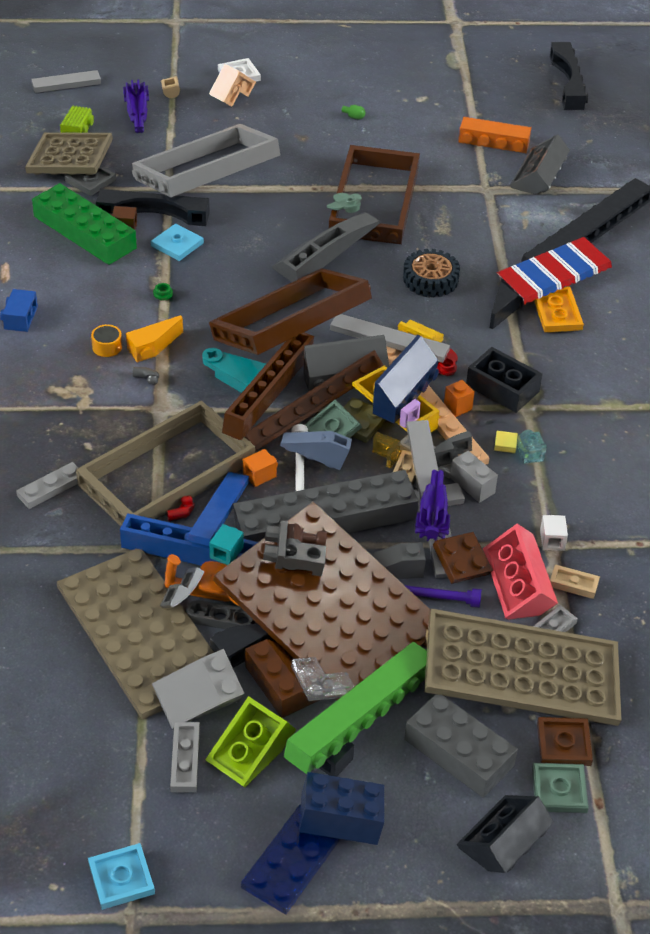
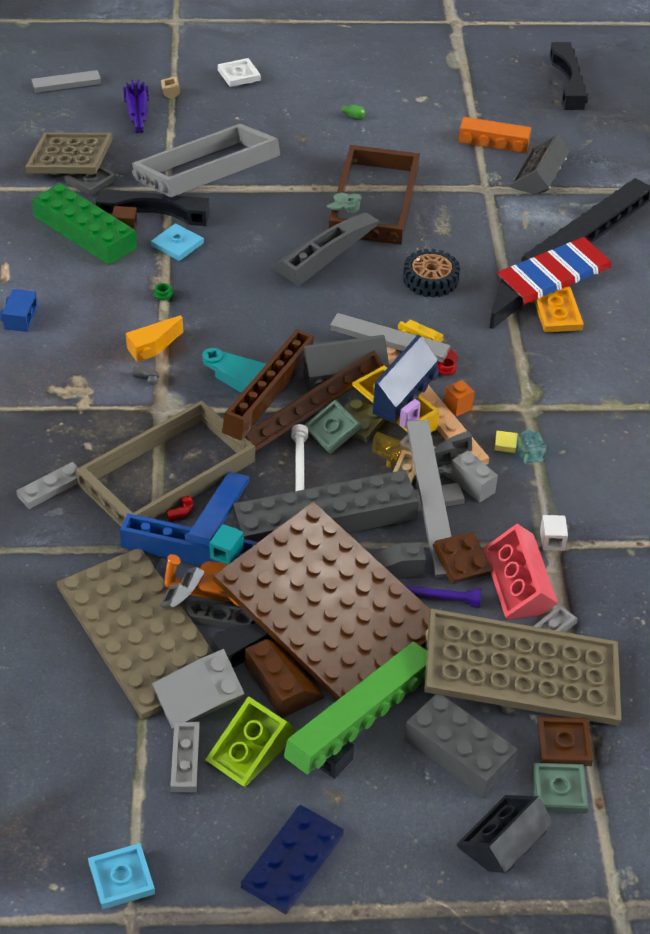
(77, 120): lime brick -> none
(106, 340): light orange piece -> none
(229, 85): light nougat panel -> none
(230, 327): reddish brown door -> none
(260, 467): orange brick -> none
(295, 548): dark grey hips -> none
(316, 683): clear plate -> none
(321, 446): sand blue slope -> none
(342, 808): dark blue brick -> none
(433, 514): dark purple piece -> none
(504, 379): black brick -> none
(574, 581): tan plate -> none

